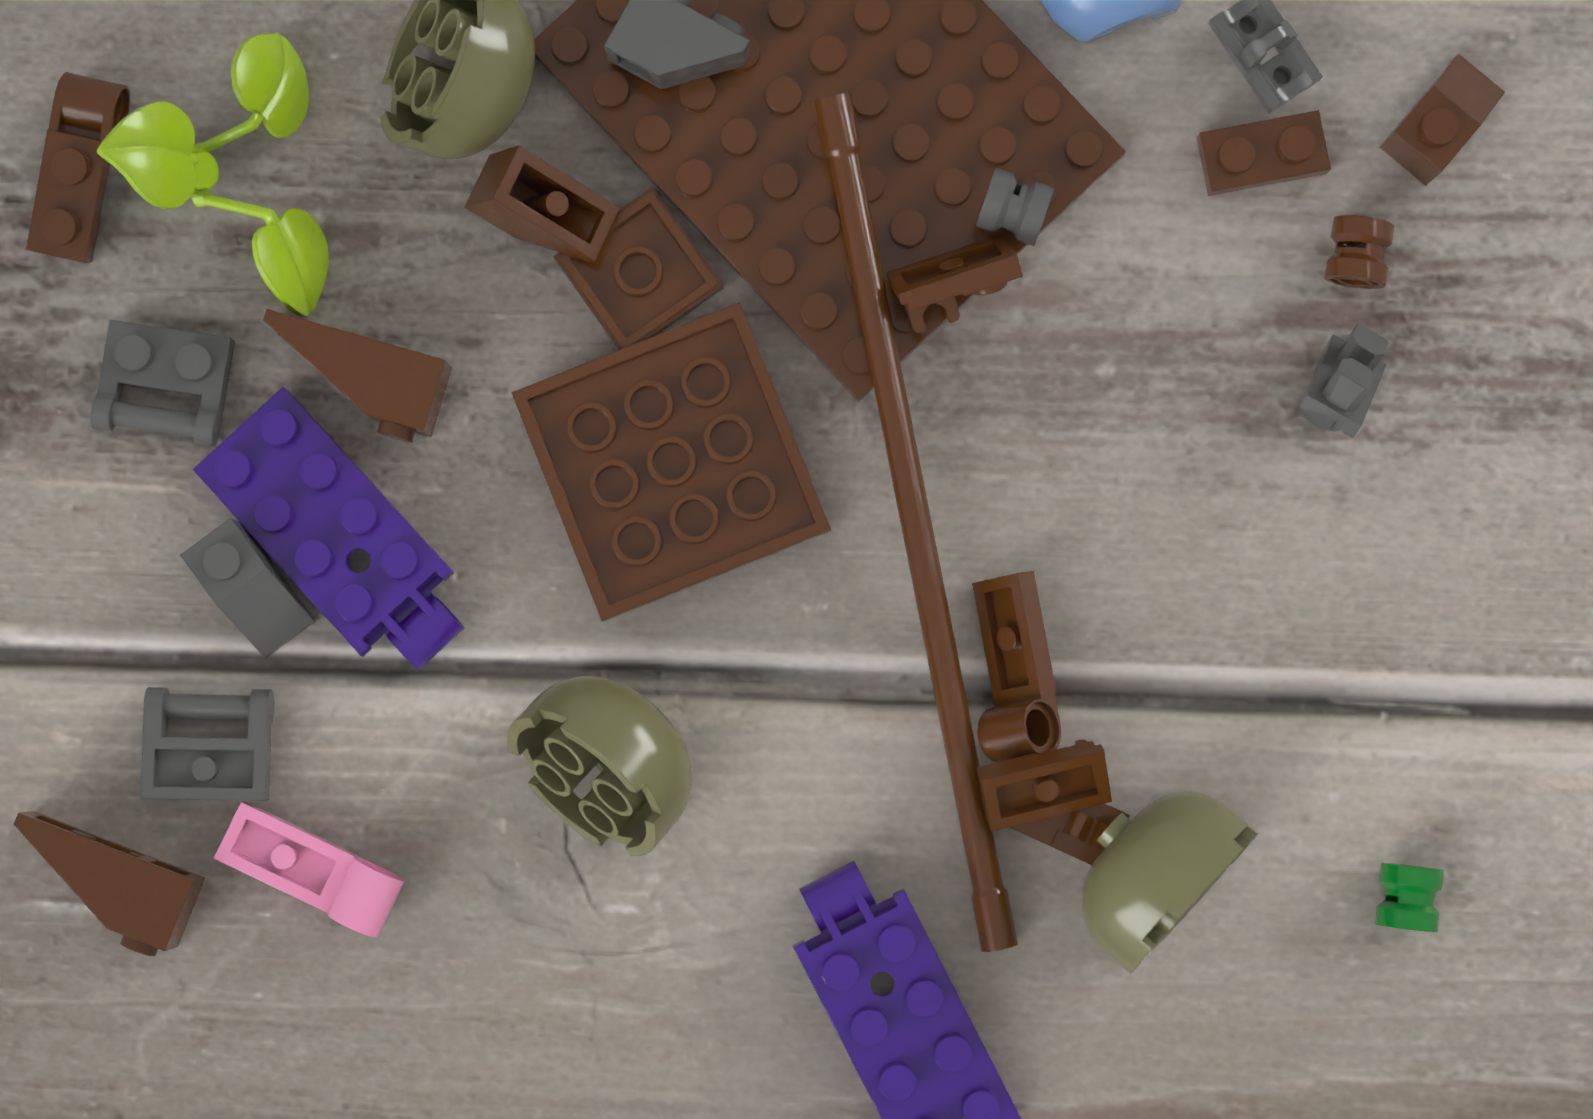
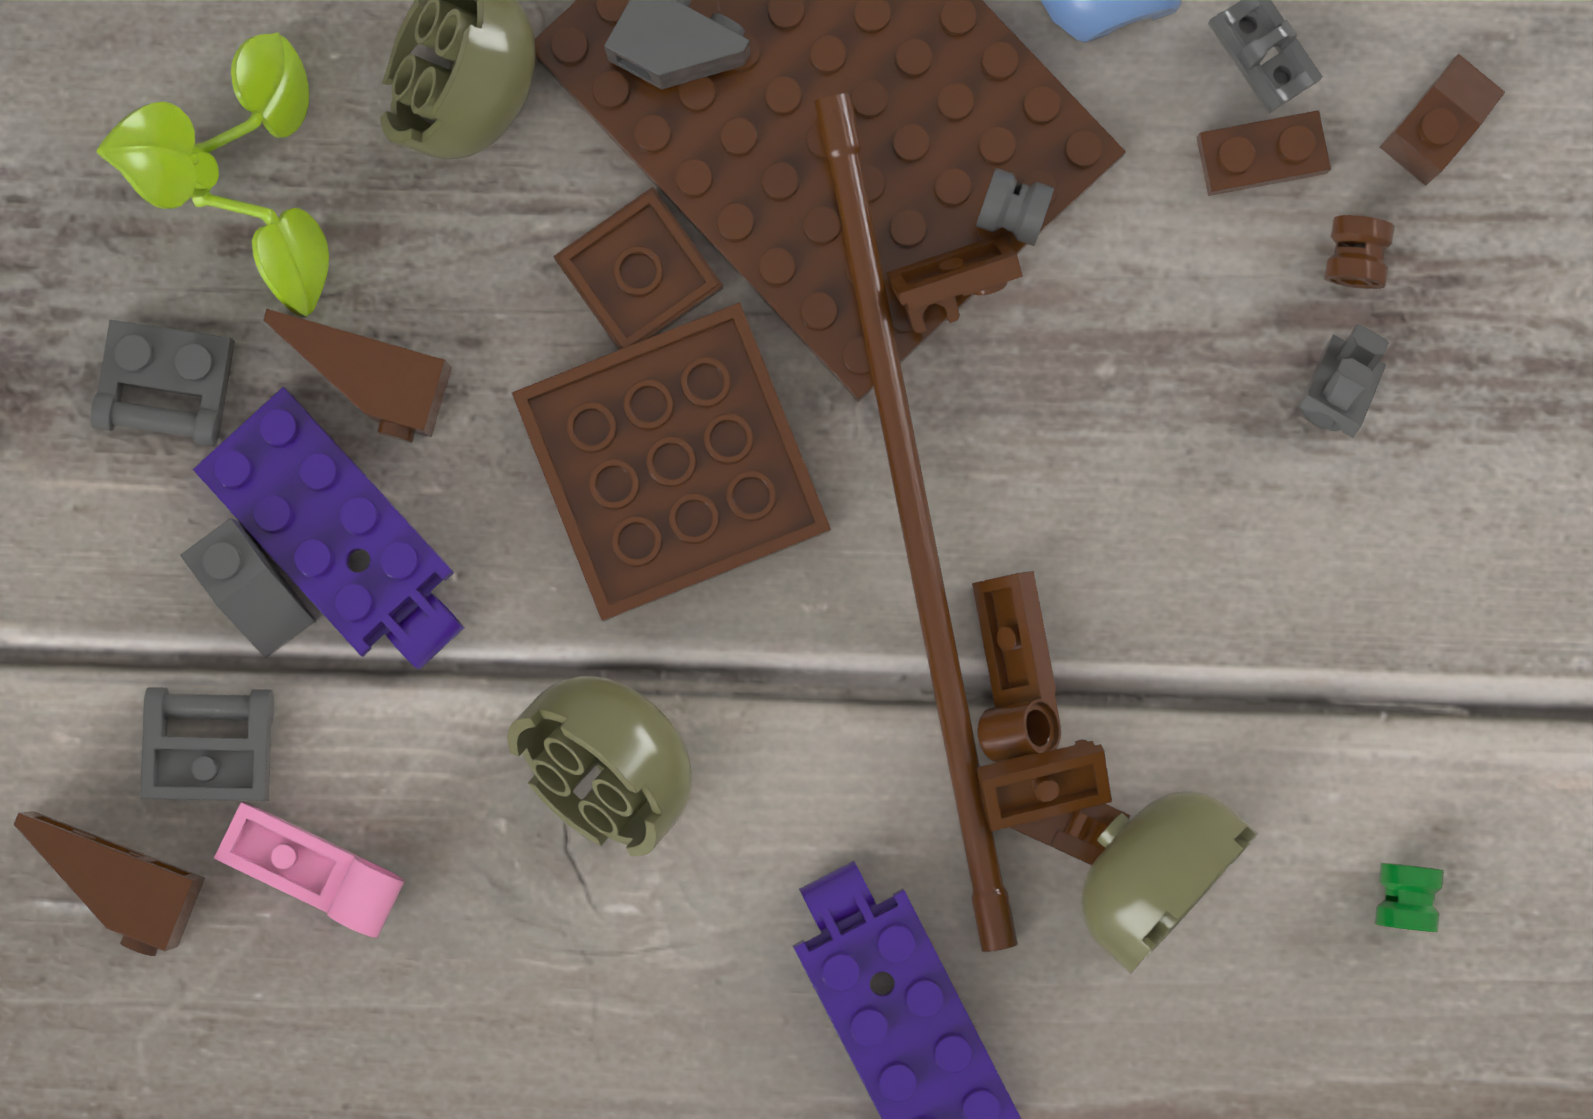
(71, 171): reddish brown plate -> none
(541, 204): reddish brown slope -> none

